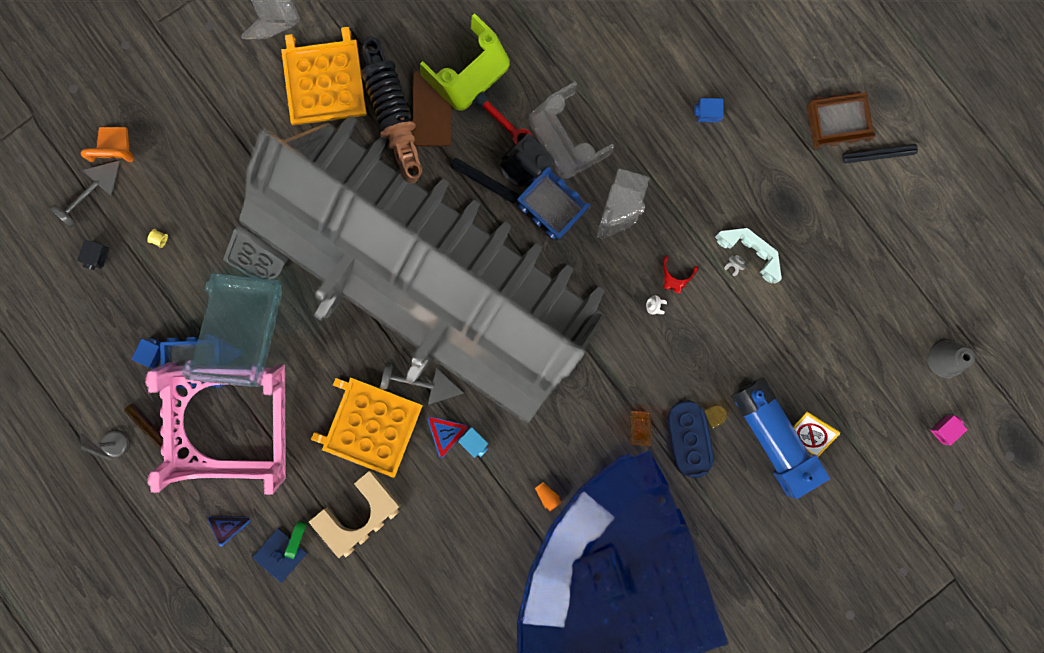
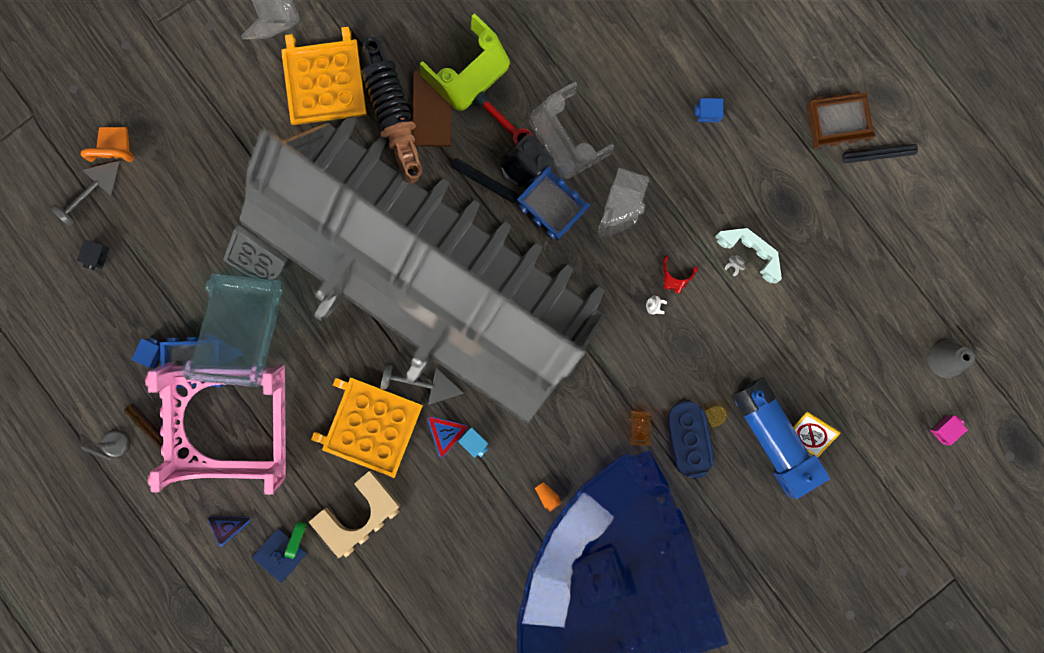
(157, 238): light yellow axle -> none

